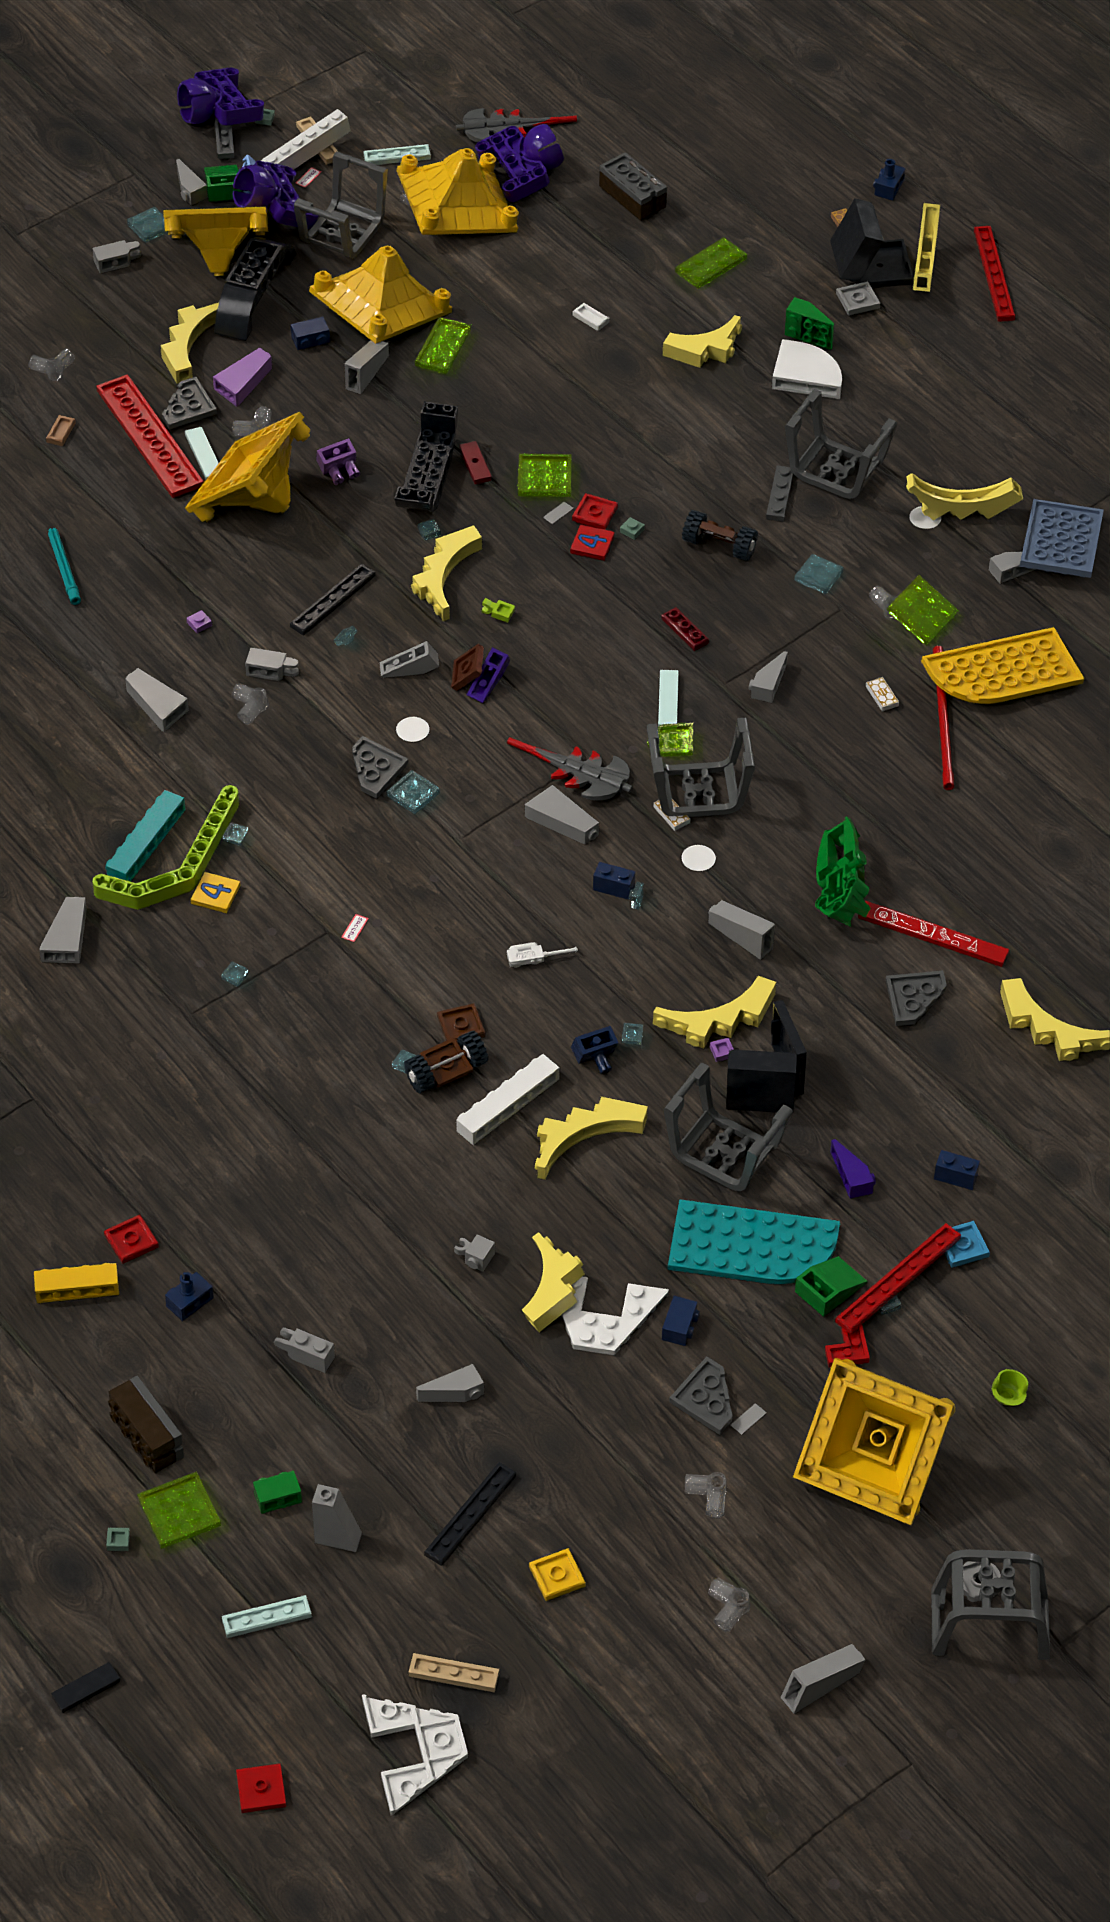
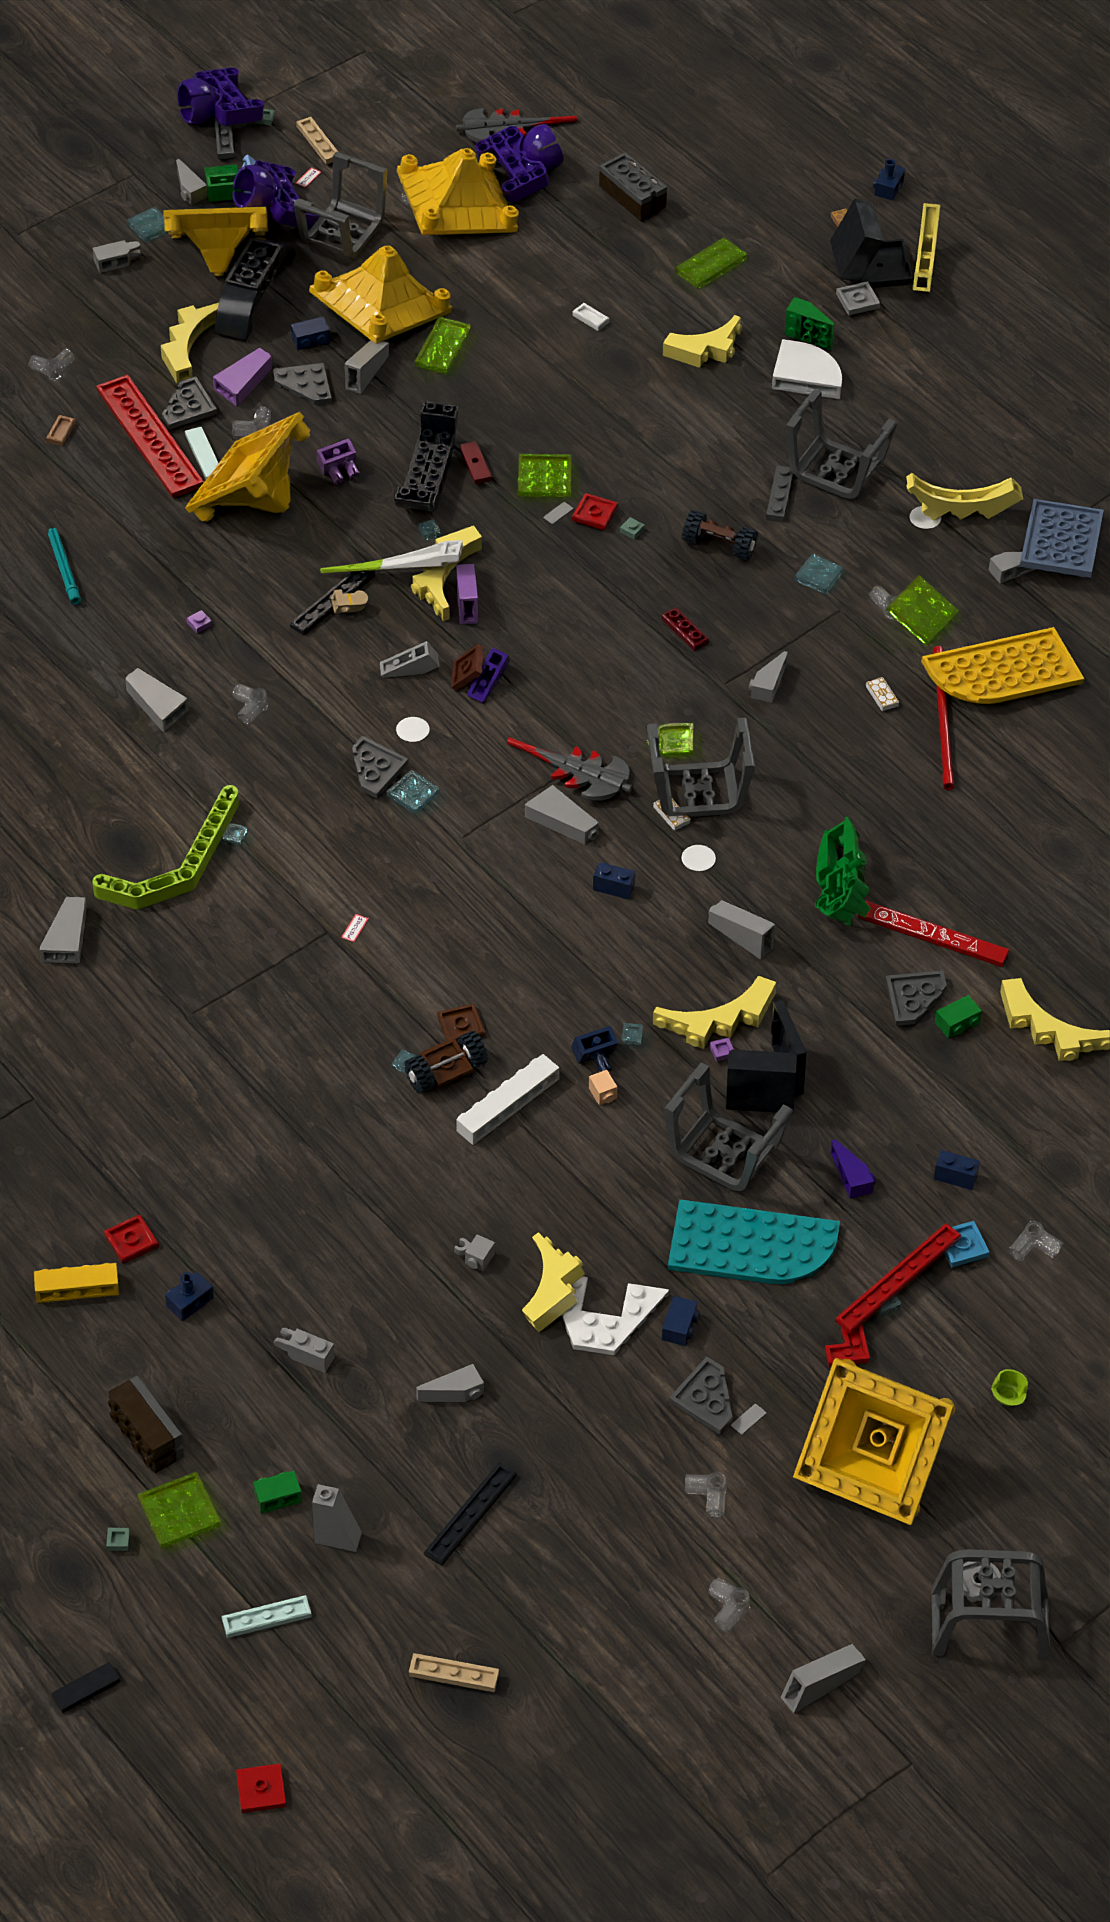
(146, 836): teal brick -> none
(215, 892): yellow tile -> none
(235, 974): clear light blue plate -> none
(270, 664): light grey hinge -> none
(305, 381): none -> dark grey plate
(311, 141): white brick -> none
(345, 636): clear light blue plate -> none
(348, 602): none -> tan leg
(394, 155): light aqua tile -> none
(427, 557): none -> white plate
(439, 1742): white wing -> none
(467, 593): none -> medium lavender slope
(500, 610): lime plate -> none
(531, 954): white piece -> none
(557, 1574): yellow tile -> none
(592, 542): red tile -> none
(603, 1087): none -> light nougat brick
(607, 1117): light yellow arch -> none
(636, 895): clear light blue plate -> none
(668, 697): light aqua tile -> none
(828, 1284): green slope -> none
(958, 1016): none -> green brick
(994, 273): red tile -> none
(1027, 1241): none -> clear piece

